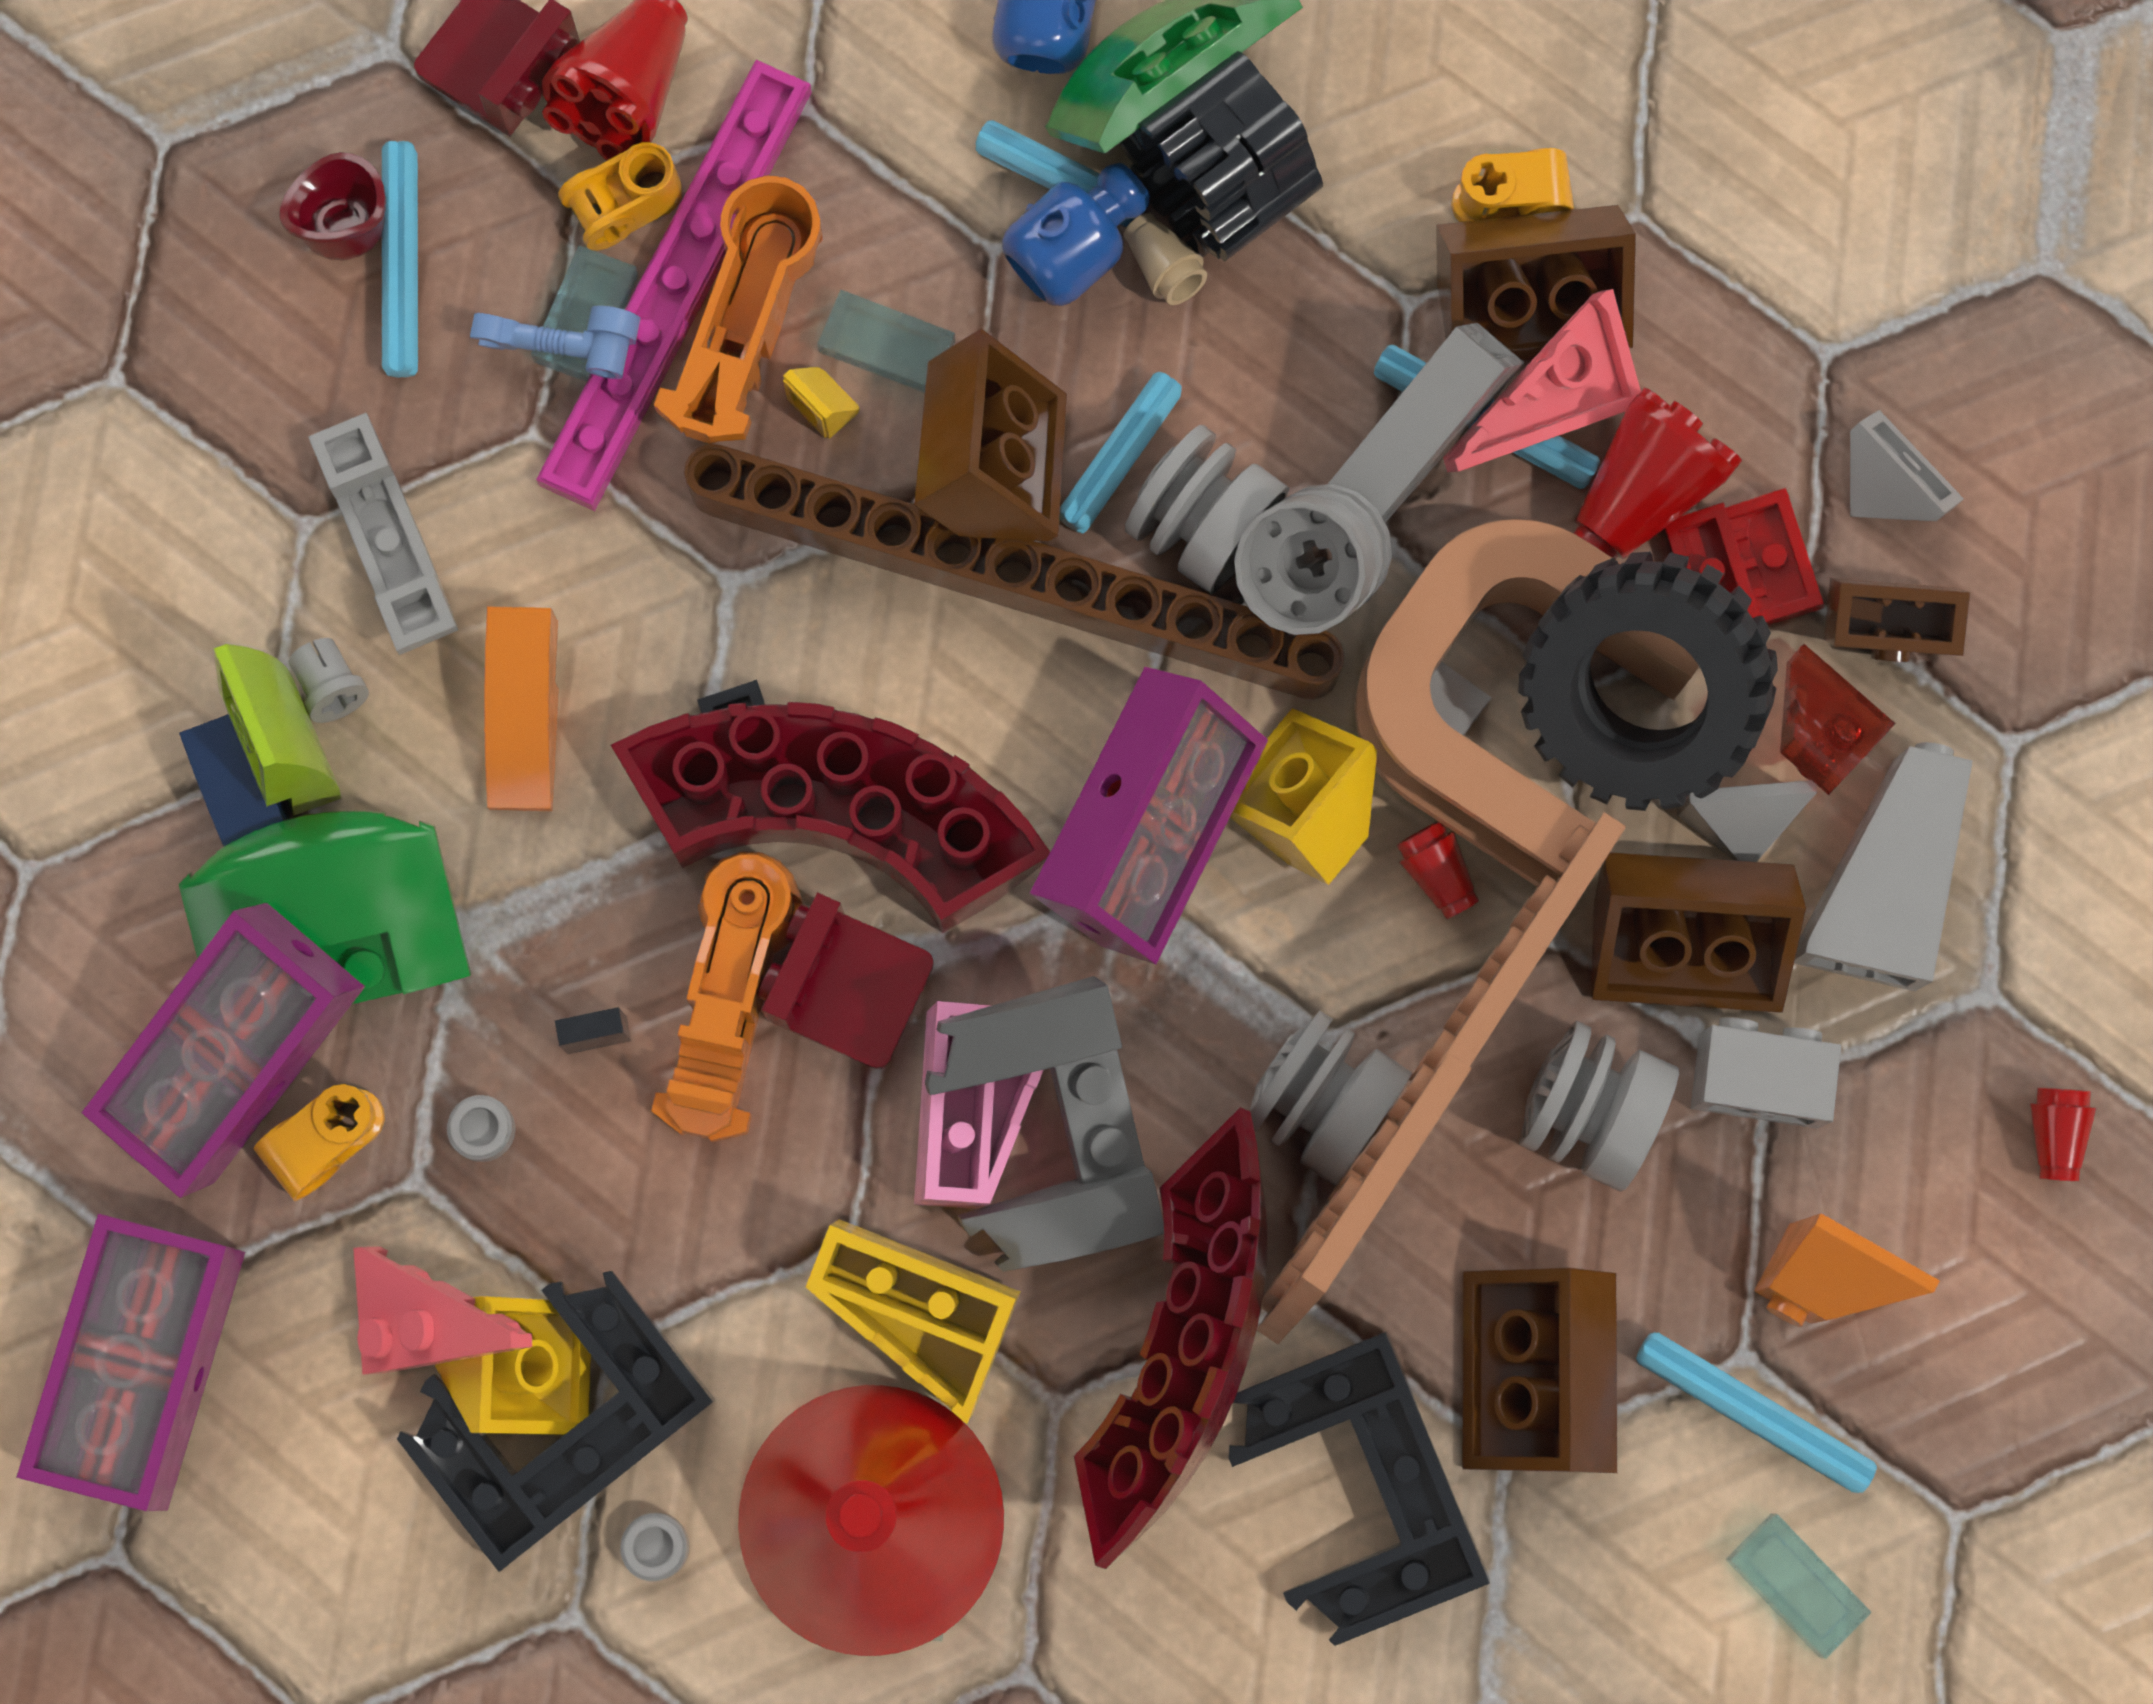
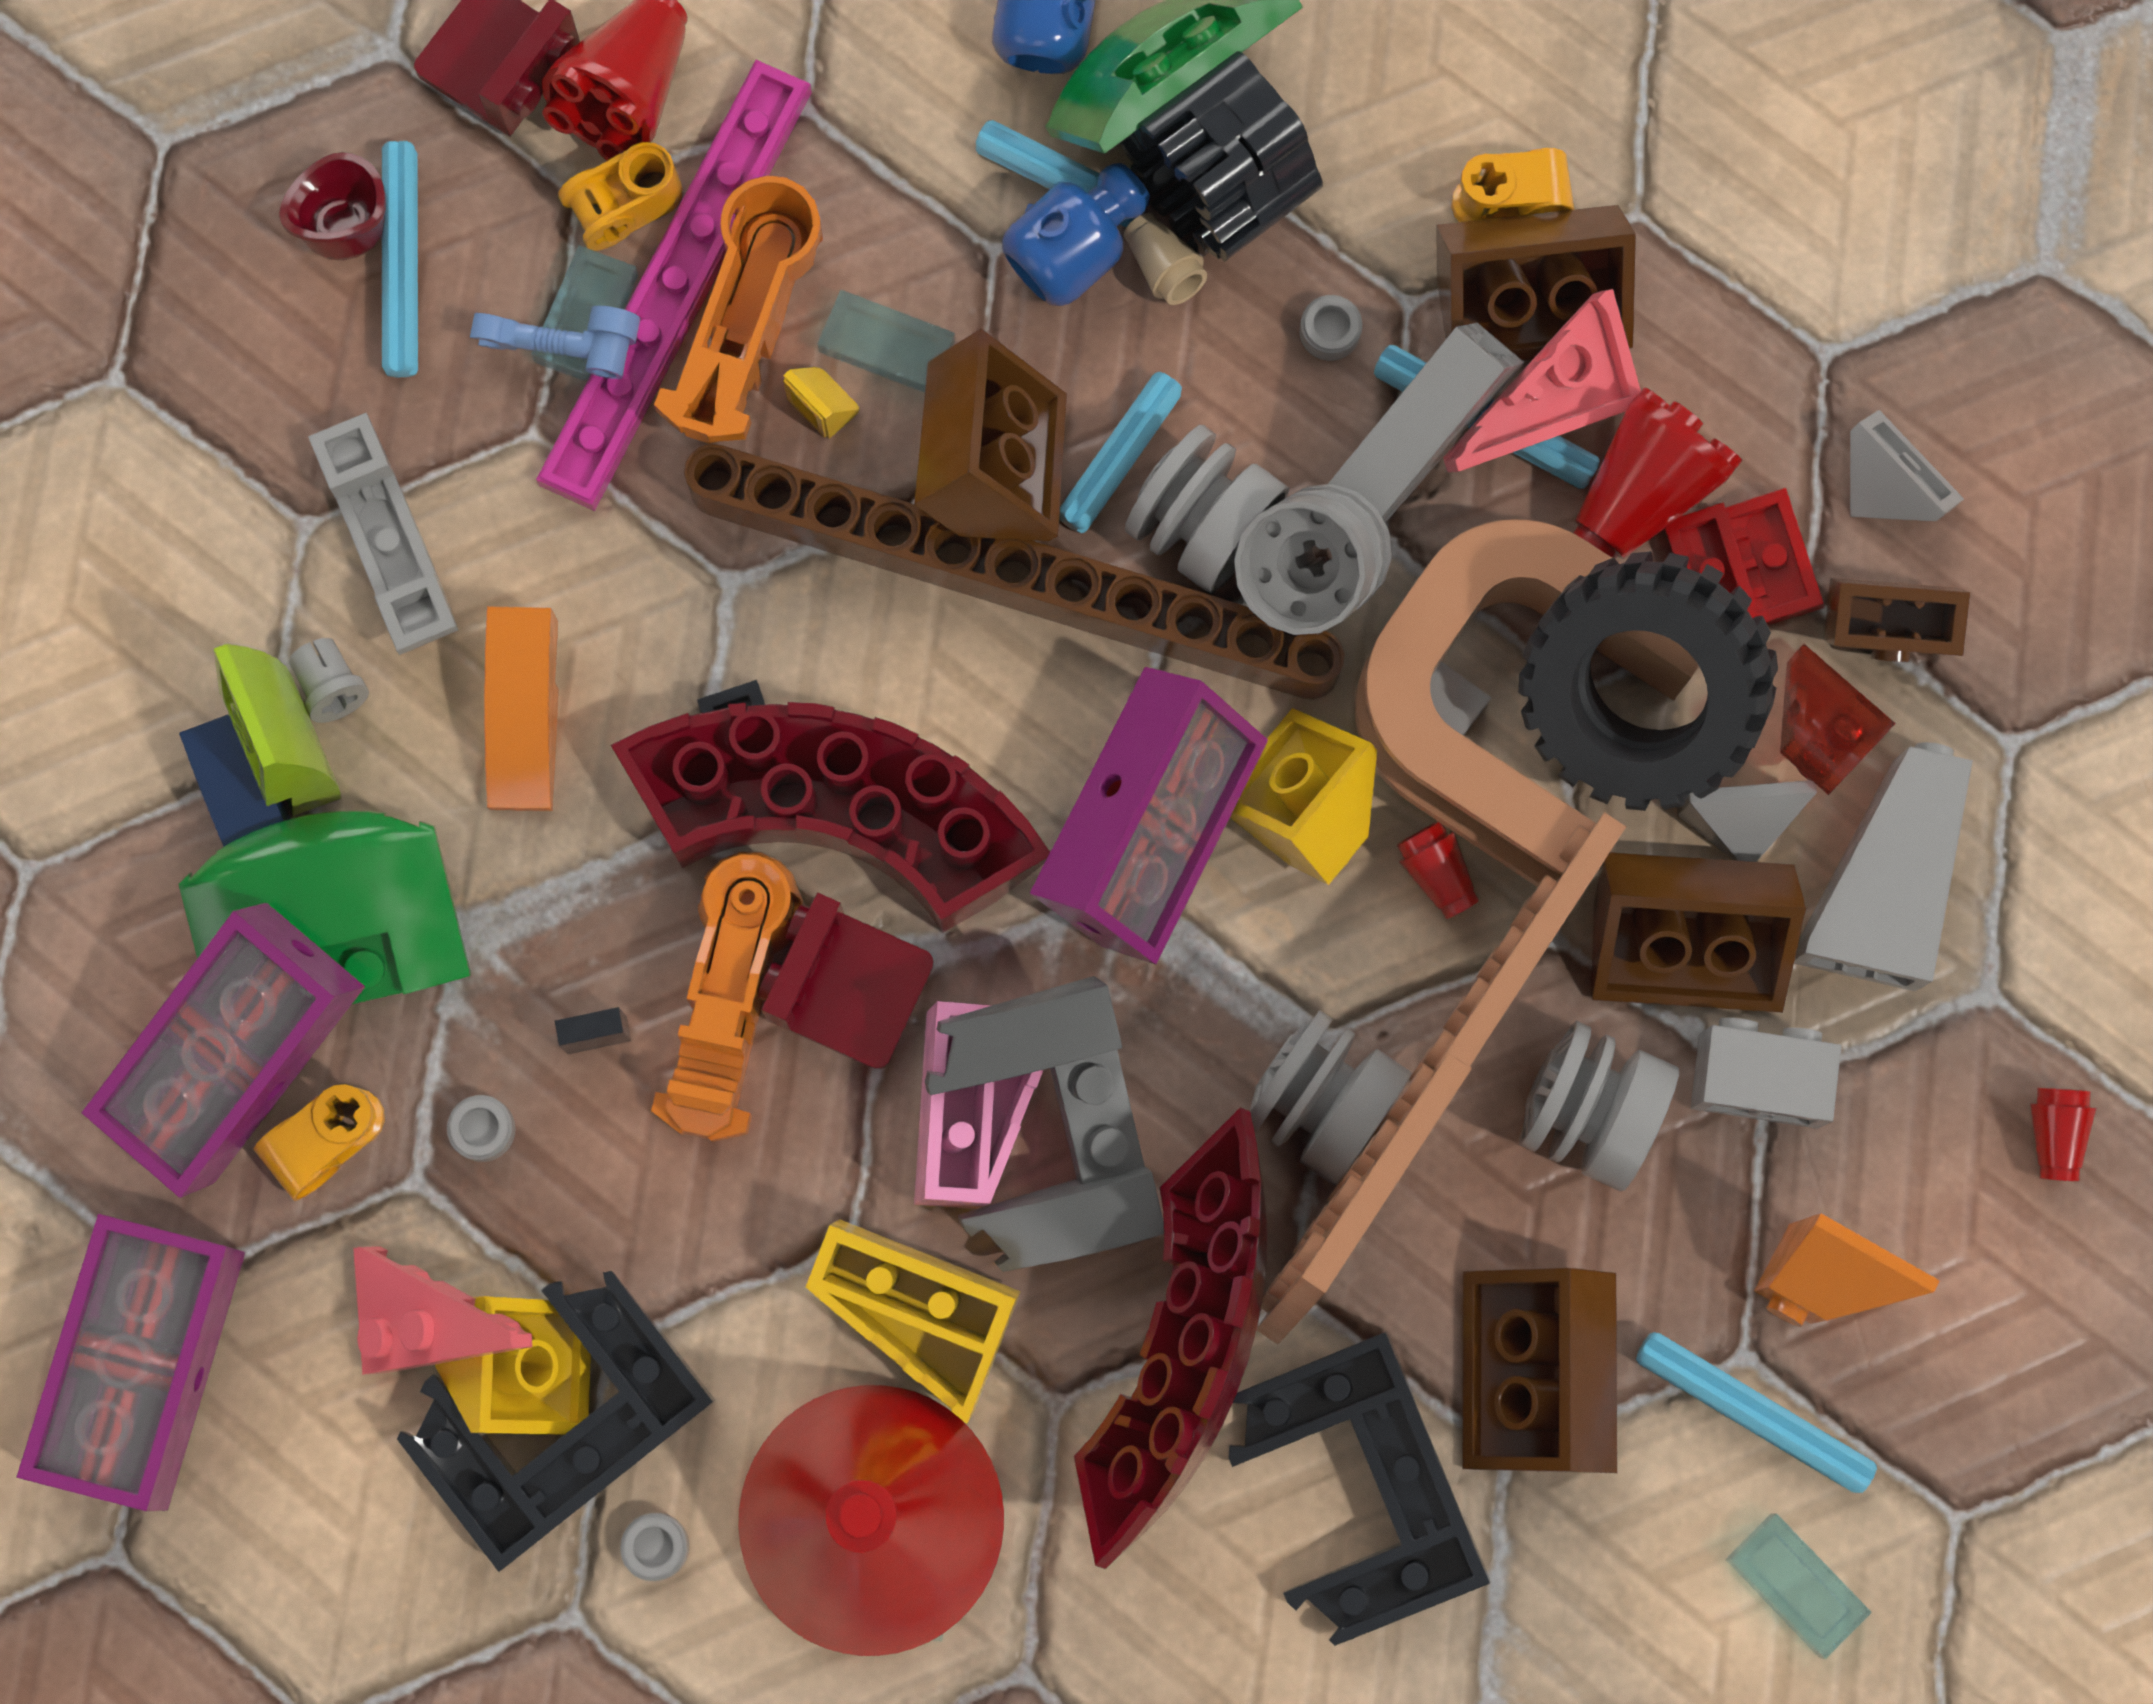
(1330, 327): none -> light grey tile

